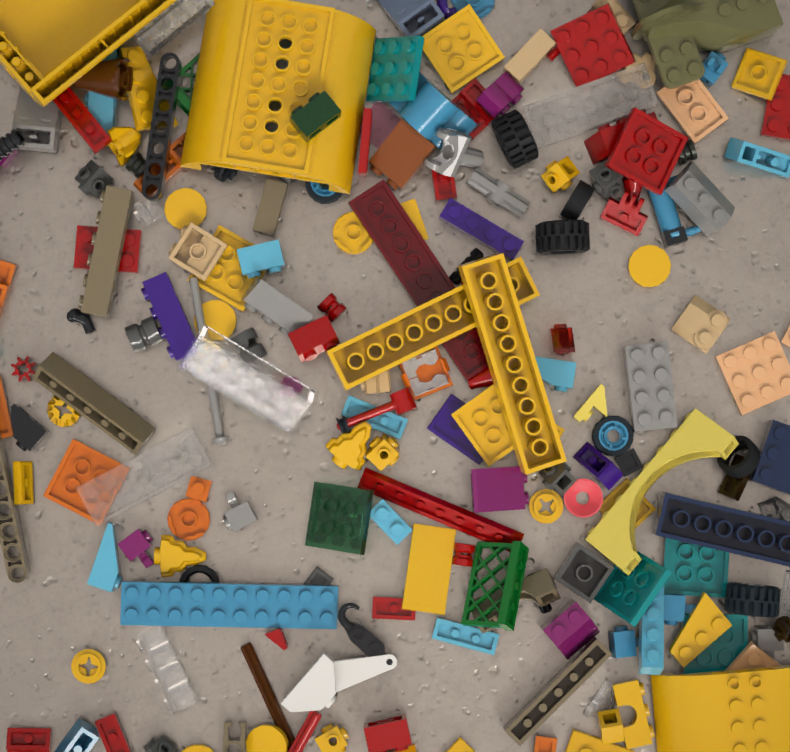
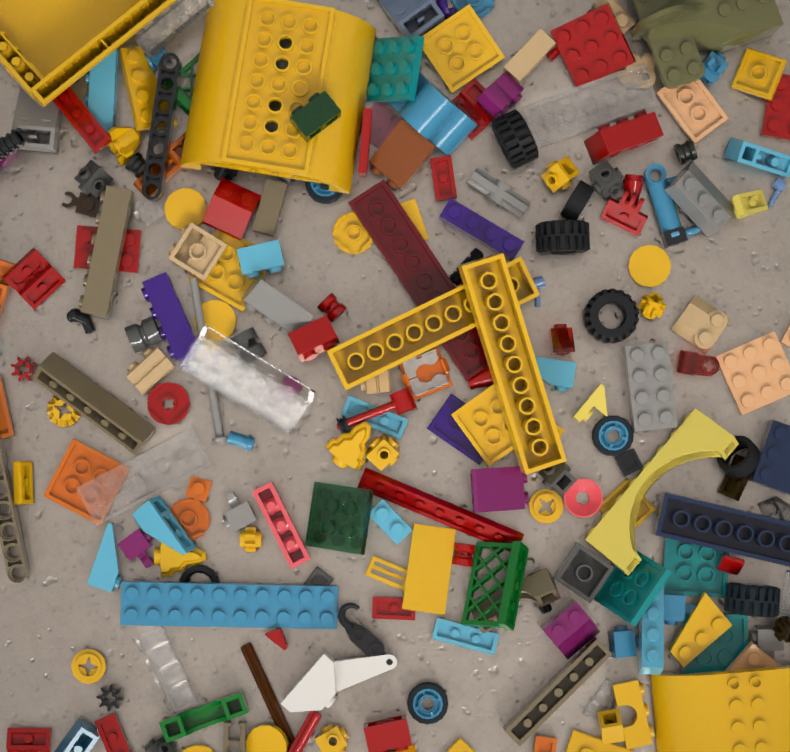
(26, 429): black slope -> none
(34, 278): none -> red slope
(84, 205): none -> dark brown plate
(105, 701): none -> black gear
(109, 78): reddish brown cone -> none
(149, 370): none -> tan brick
(154, 61): none -> dark azure bush
(156, 403): none -> red plate
(161, 524): none -> medium azure slope
(204, 716): none -> green arch
(231, 209): none -> red slope
(241, 440): none -> dark azure pin
(250, 539): none -> yellow gear
(281, 525): none -> coral brick
(371, 566): none -> yellow tile
(423, 691): none -> wheel
(454, 153): light grey connector -> none
(539, 283): none -> medium blue hand
(598, 465): dark purple slope -> none
(624, 302): none -> black tyre
(646, 151): red plate -> none
(652, 306): none -> yellow gear
(693, 364): none -> clear red piece
(730, 564): none -> red slope
(749, 203): none -> light yellow slope
(779, 184): none -> medium blue hand

